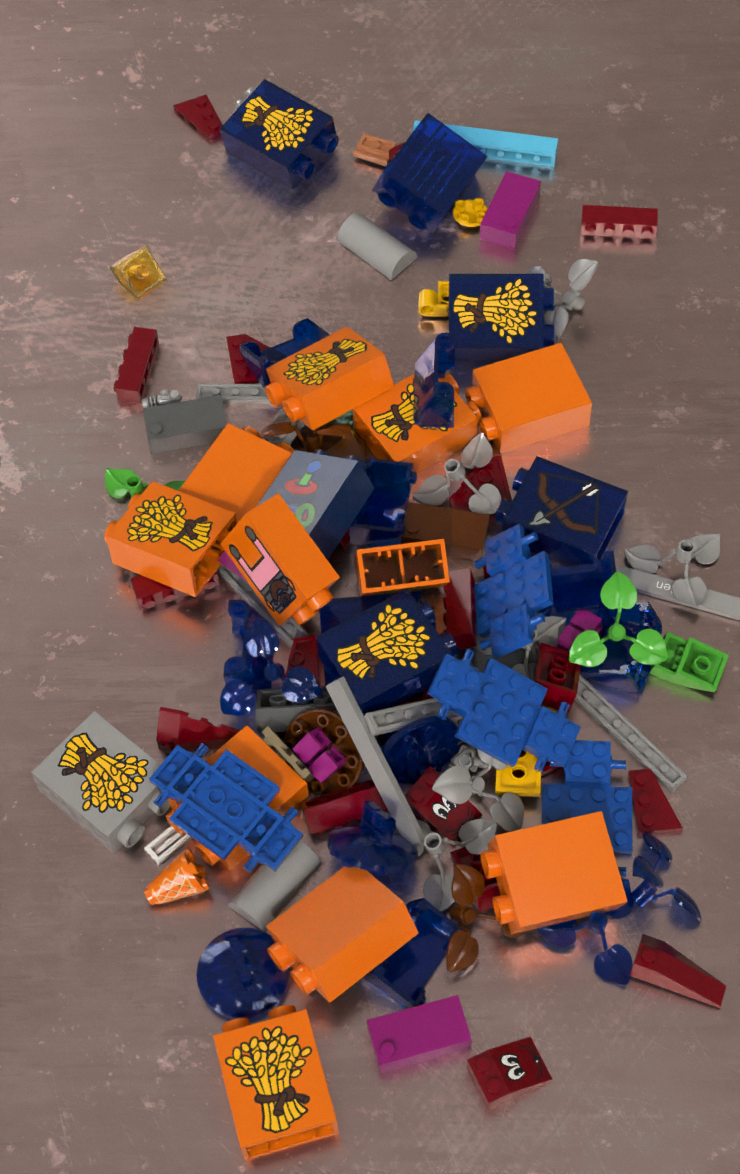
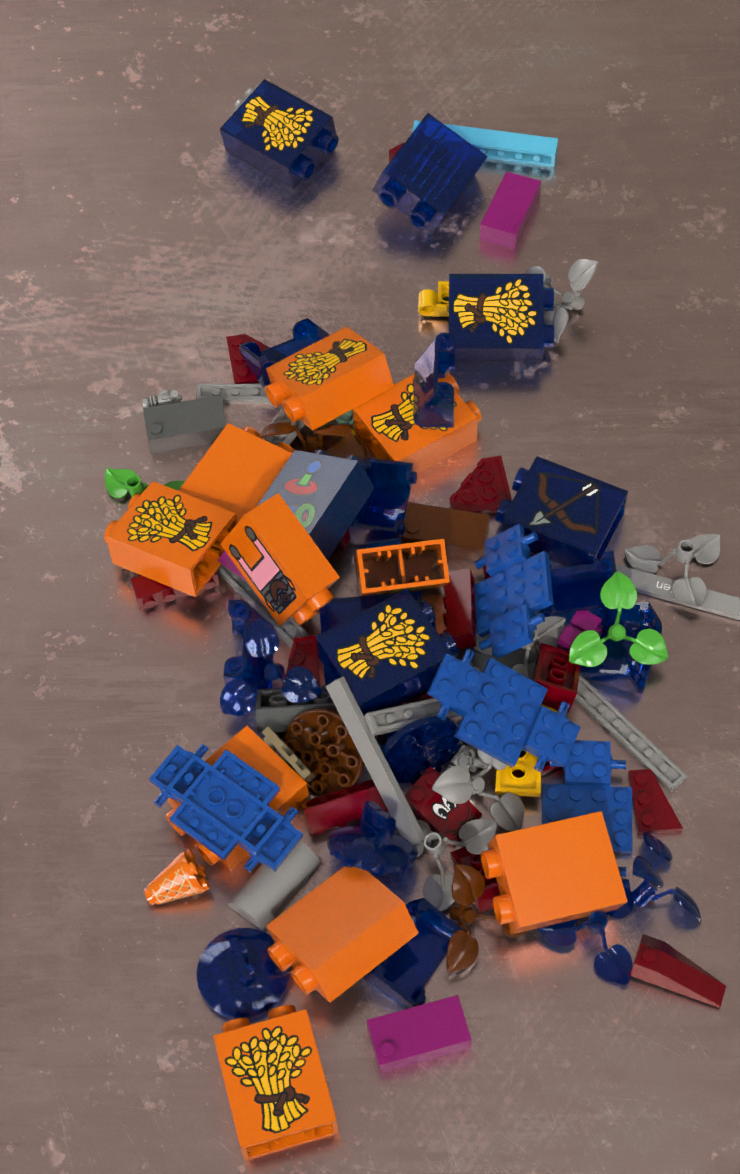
(102, 783): light grey brick -> none
(136, 364): dark red brick -> none
(138, 271): clear yellow slope -> none
(169, 852): white tile -> none
(179, 729): dark red wedge -> none
(202, 115): dark red wing -> none
(327, 763): magenta piece -> none
(374, 149): nougat plate -> none
(375, 245): light grey brick -> none
(469, 212): yellow dish -> none
(476, 453): light grey plant -> none
(507, 1072): dark red slope -> none
(529, 398): orange brick -> none
(619, 221): dark red brick -> none
(691, 663): bright green slope -> none

